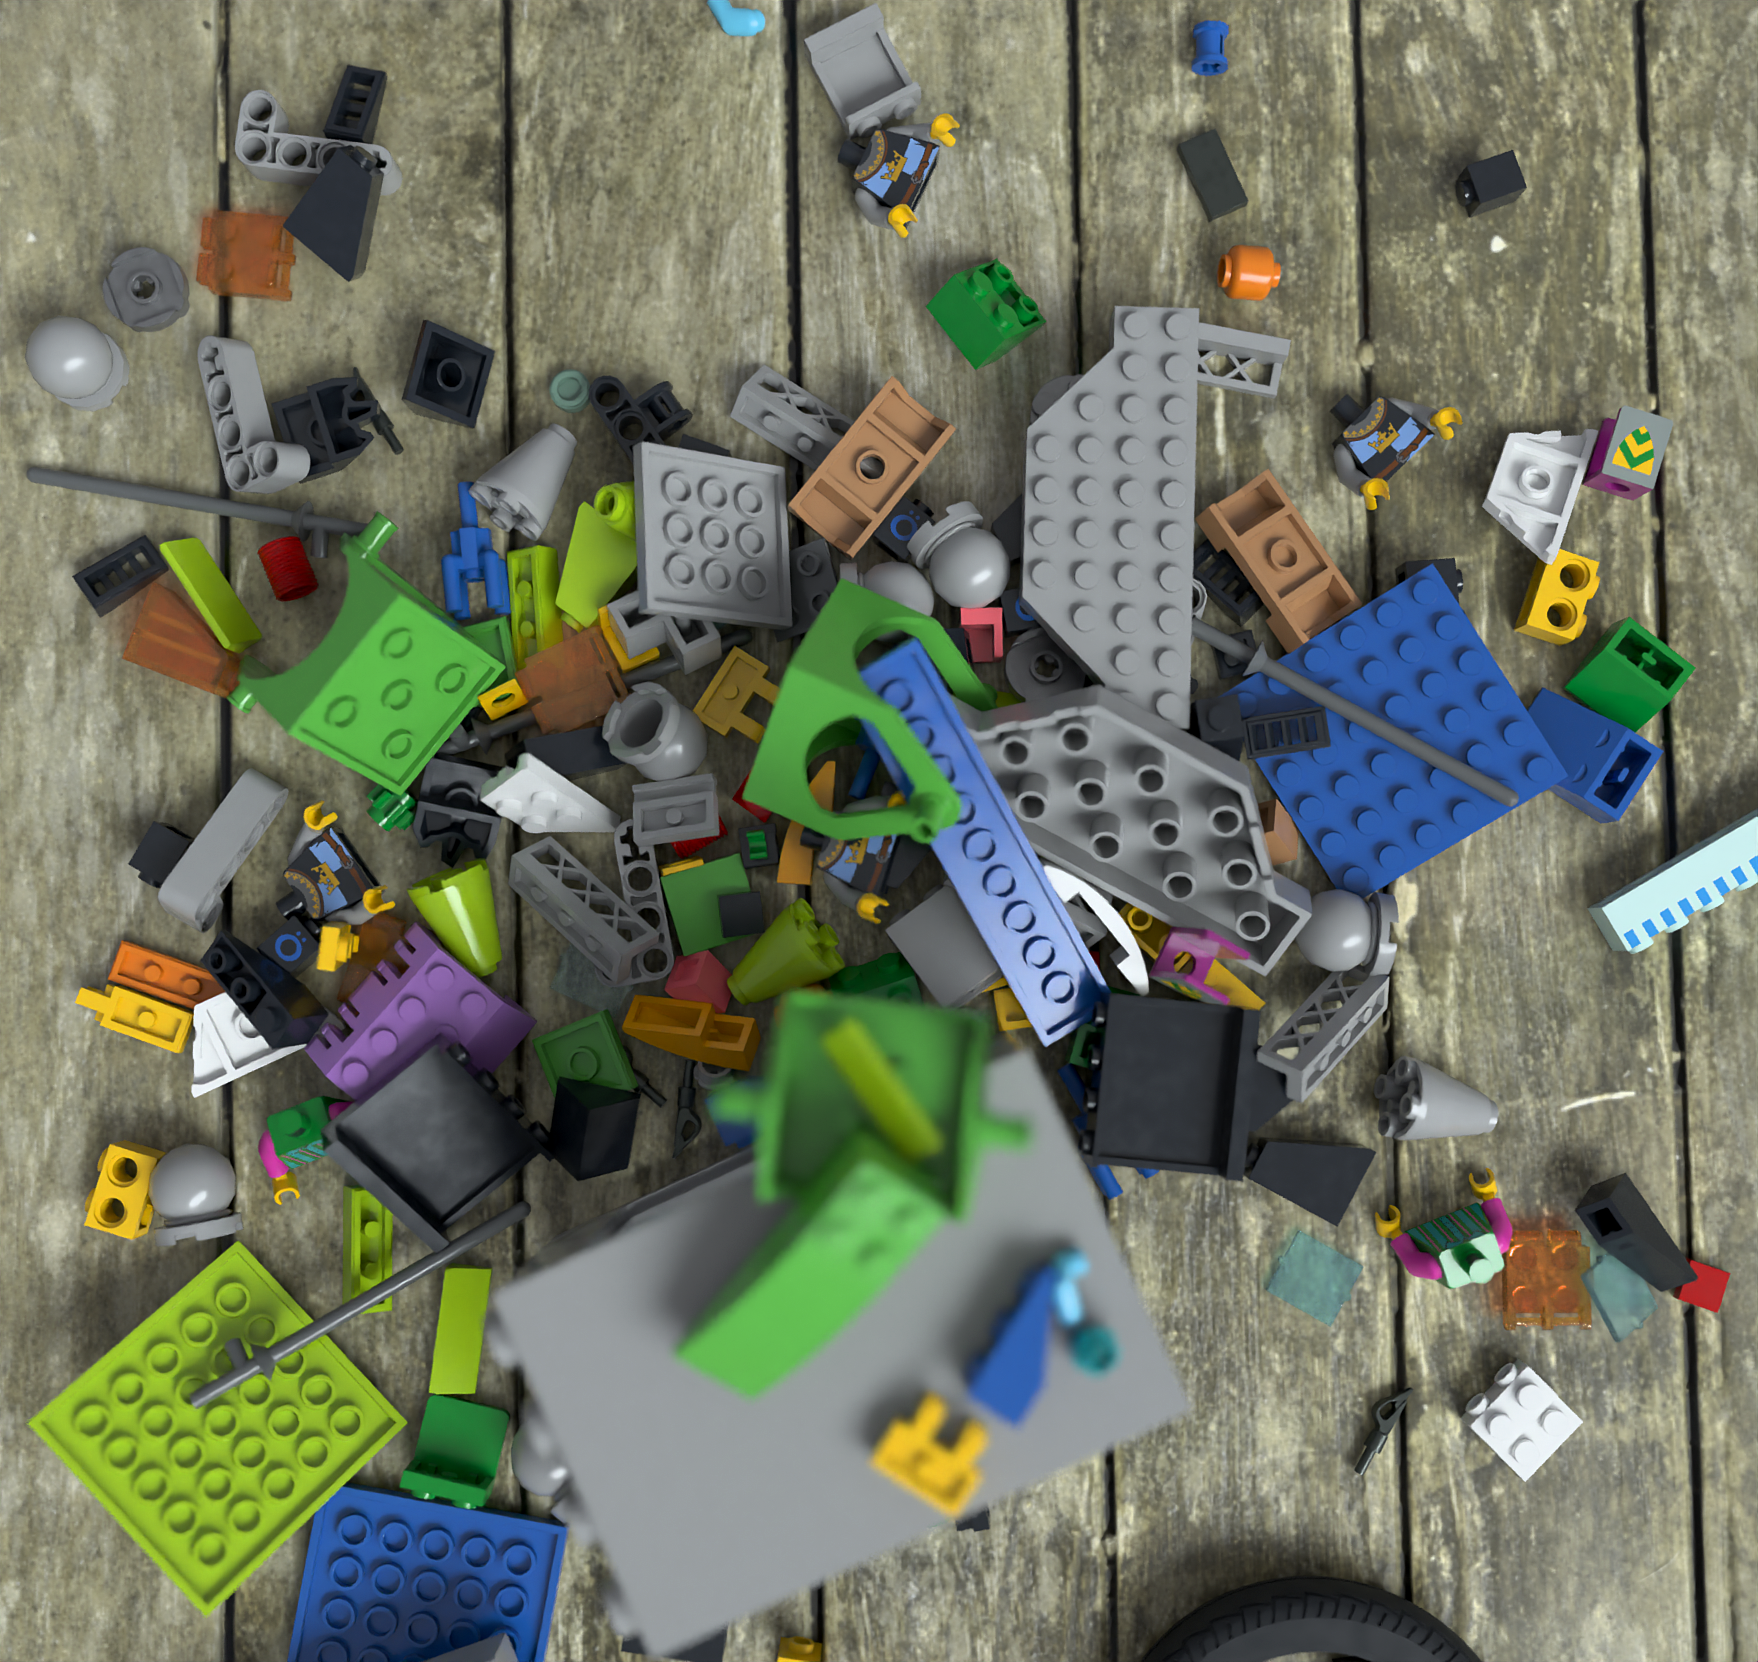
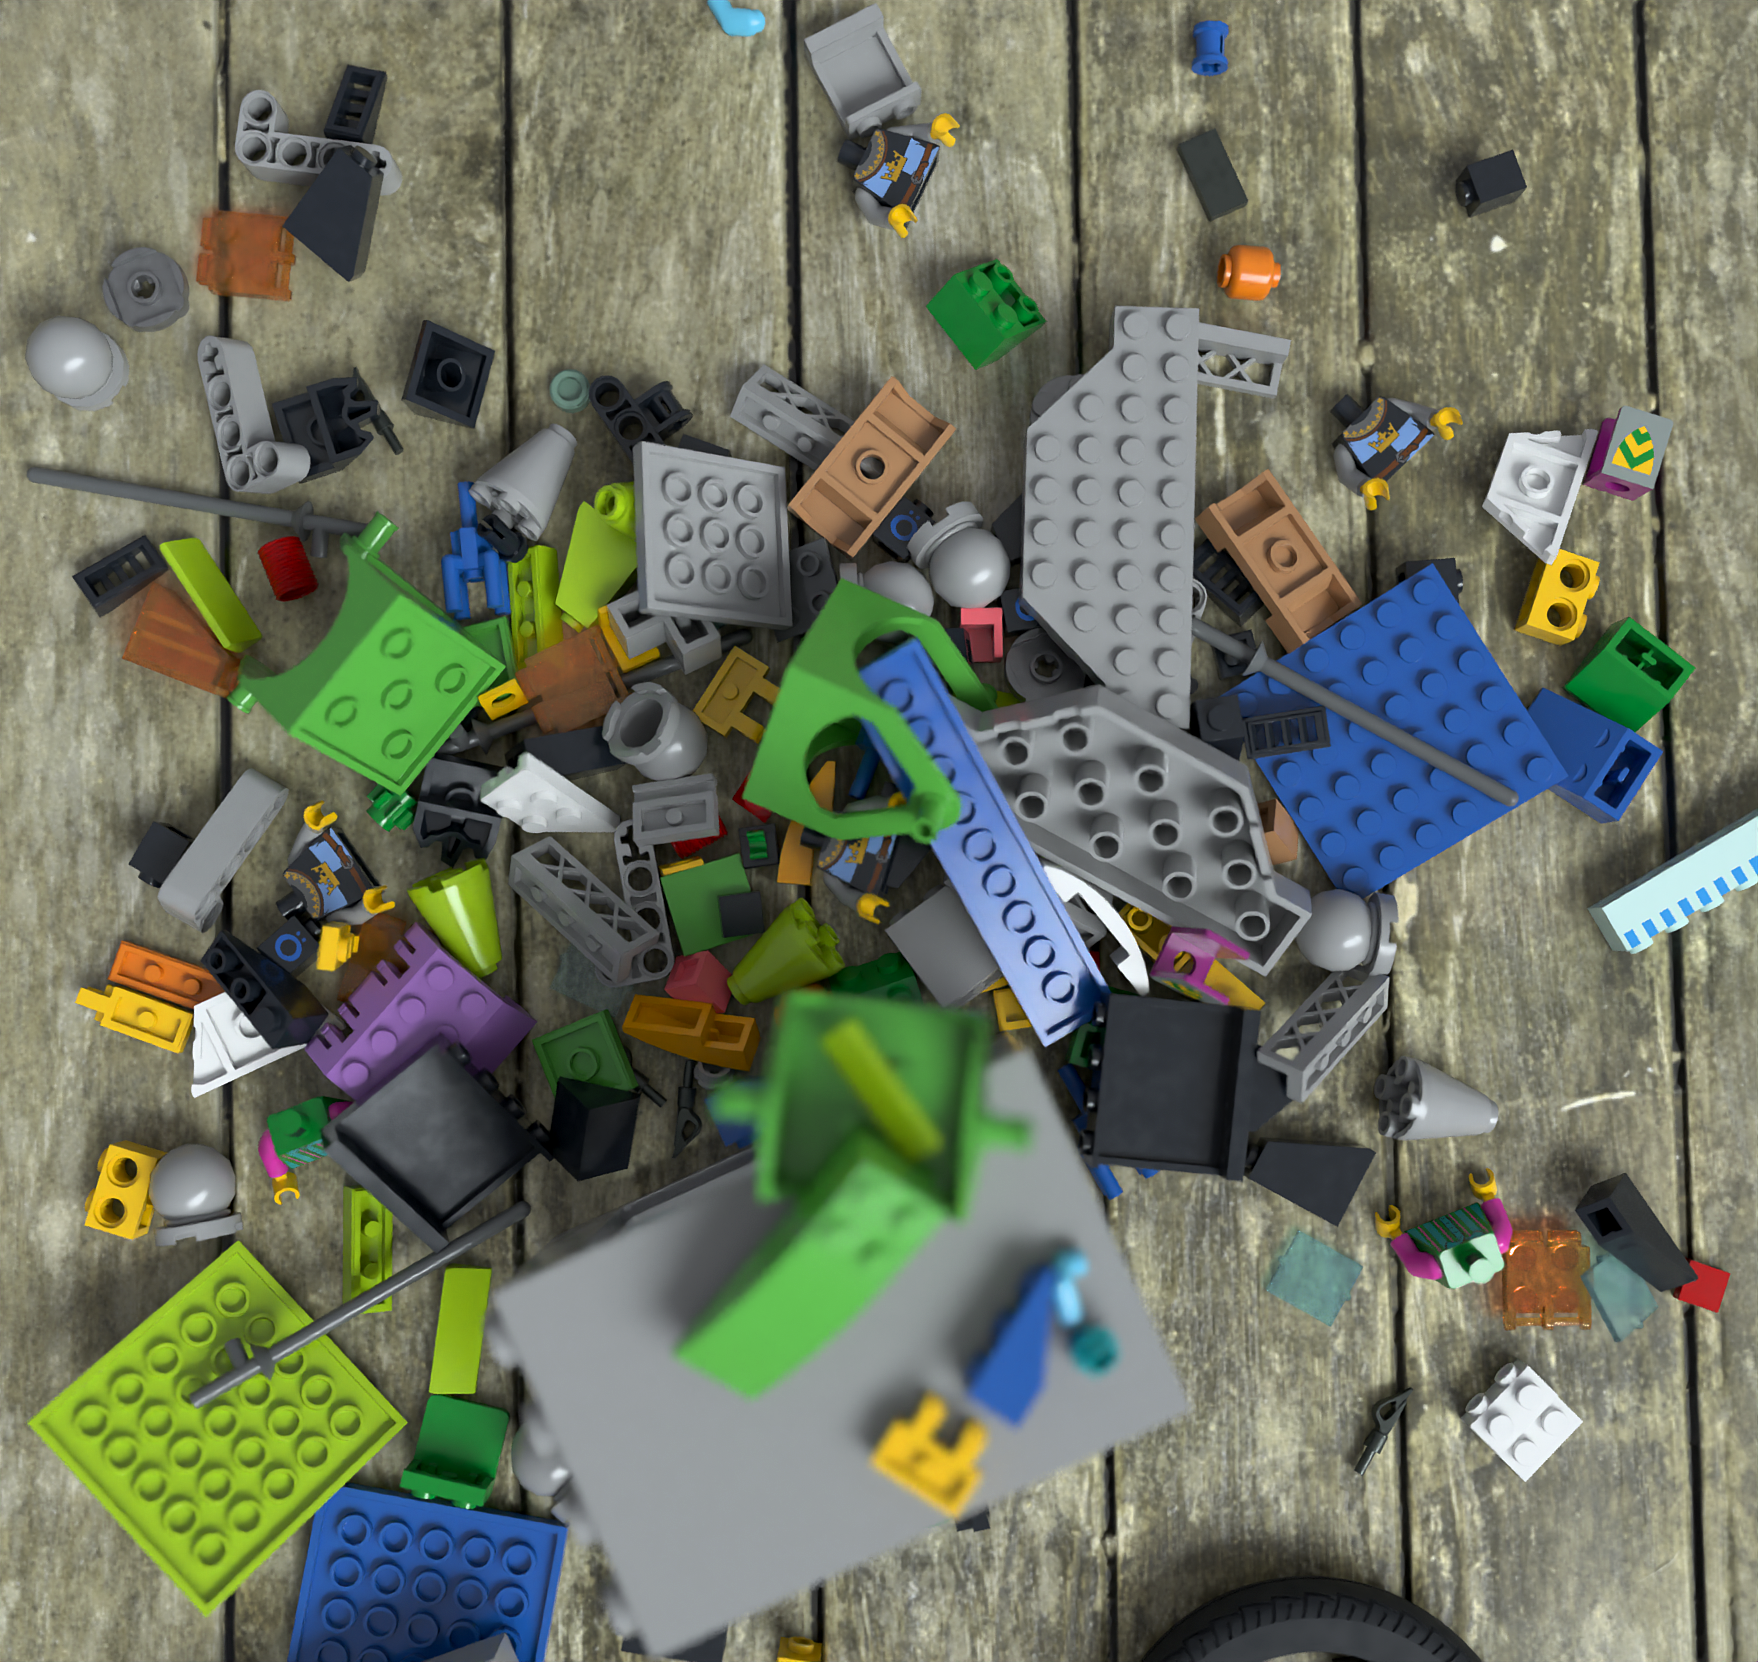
(510, 545): none -> black pin

